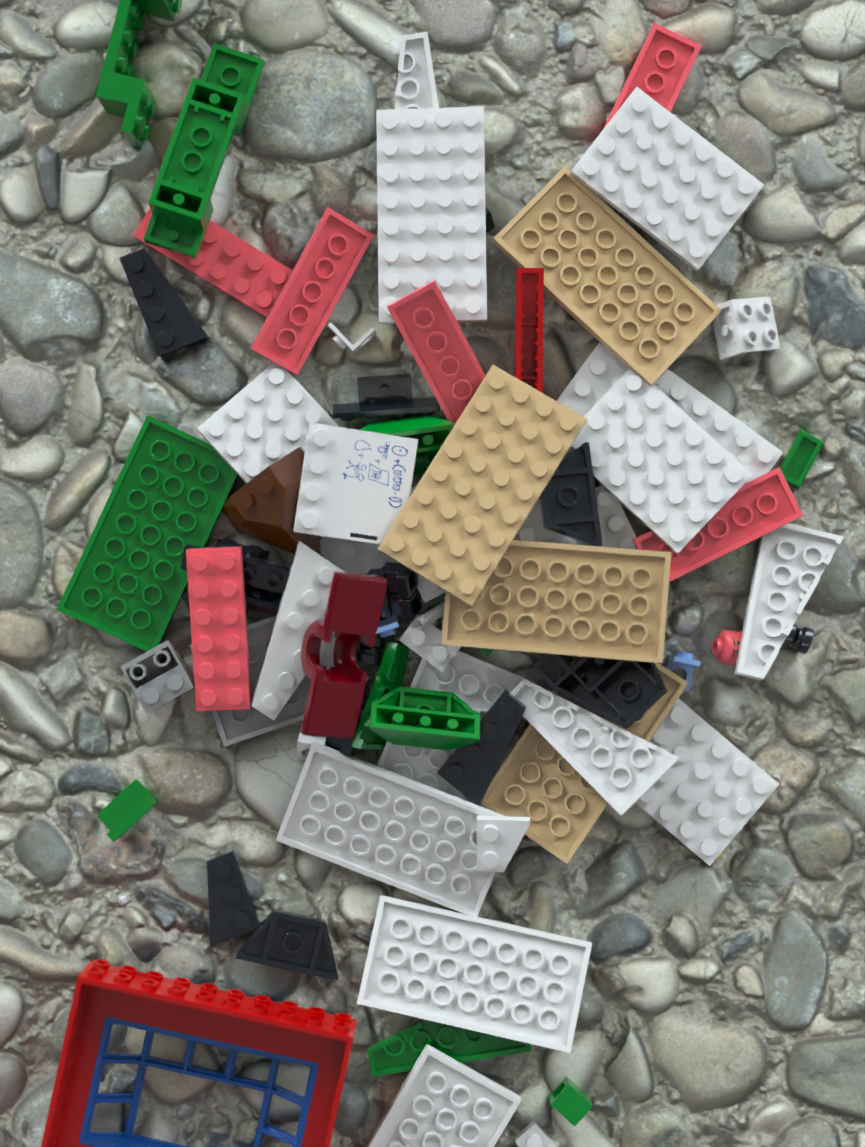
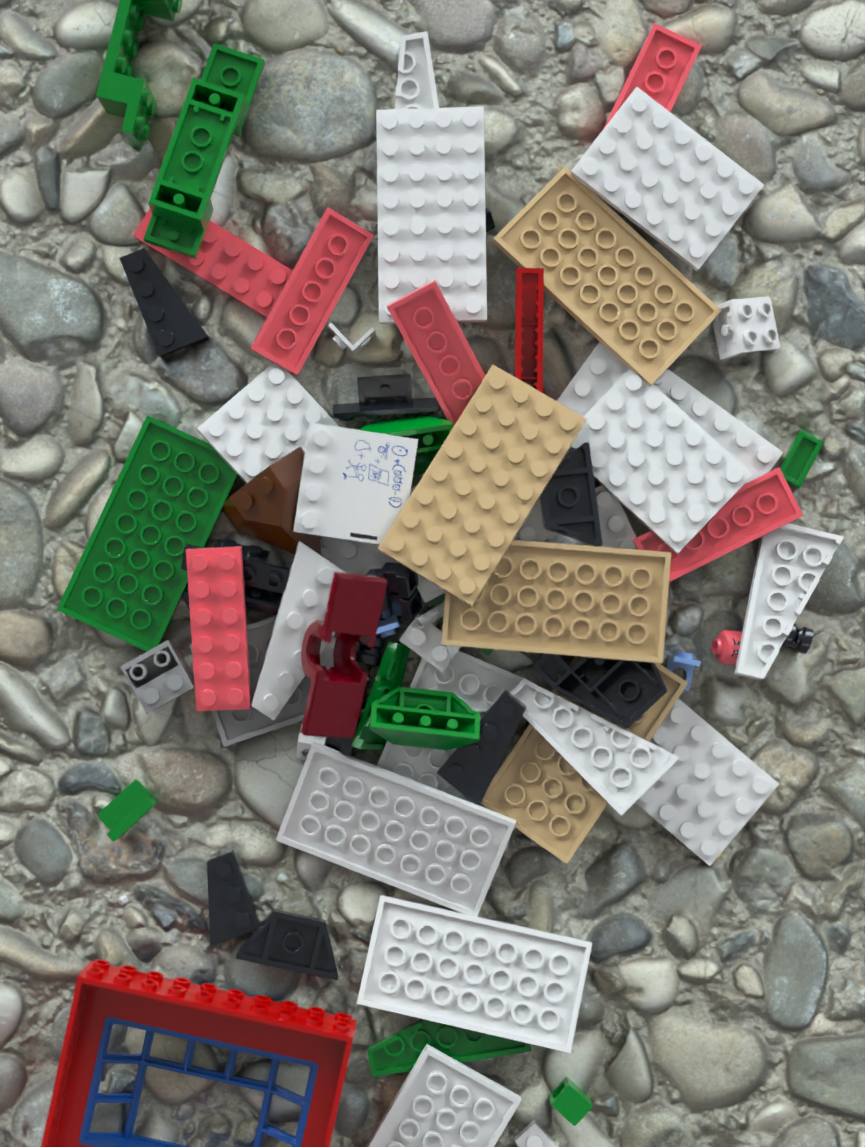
(498, 840): white wing -> none

